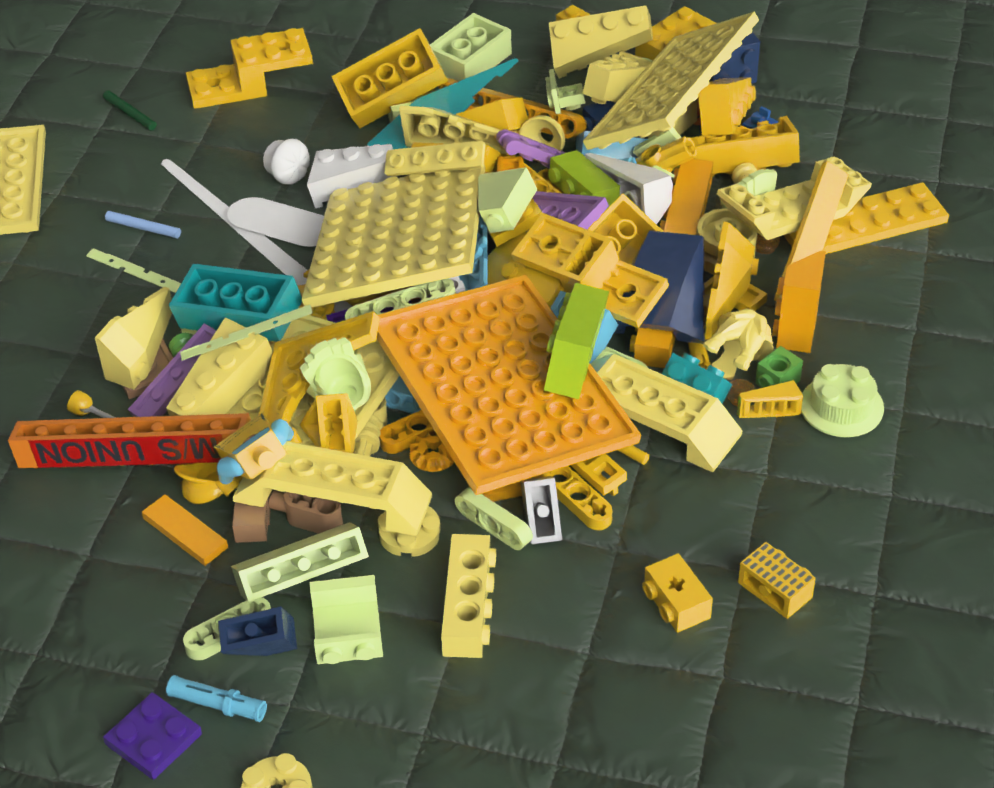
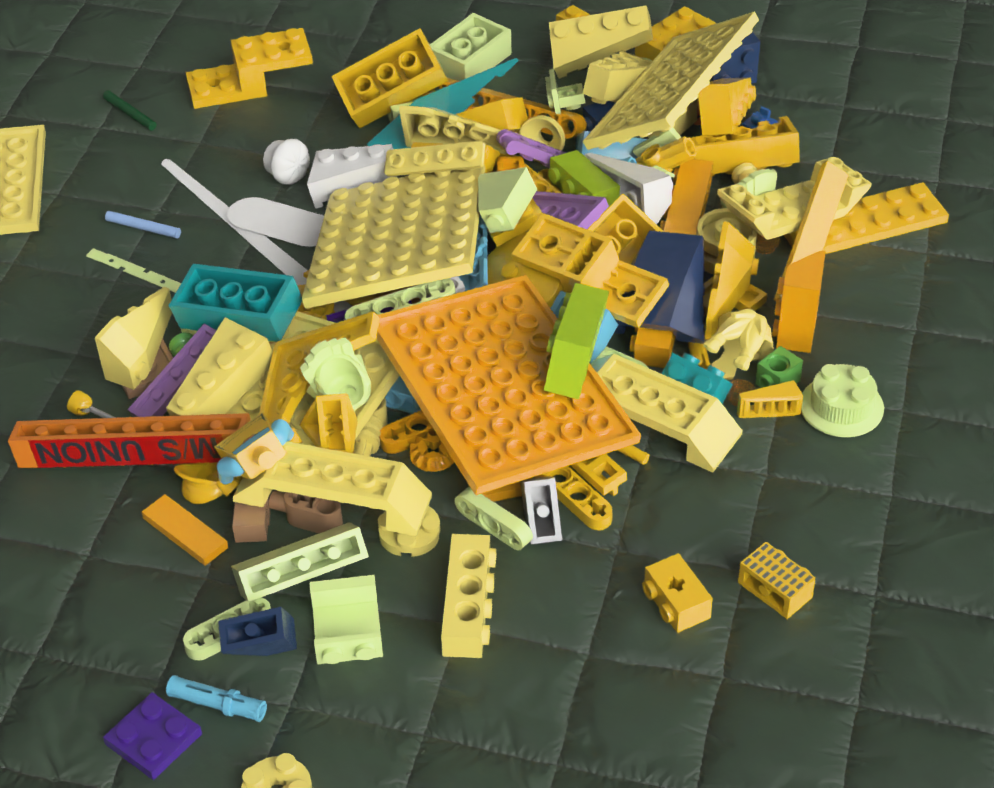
(243, 333): yellowish green piece -> none

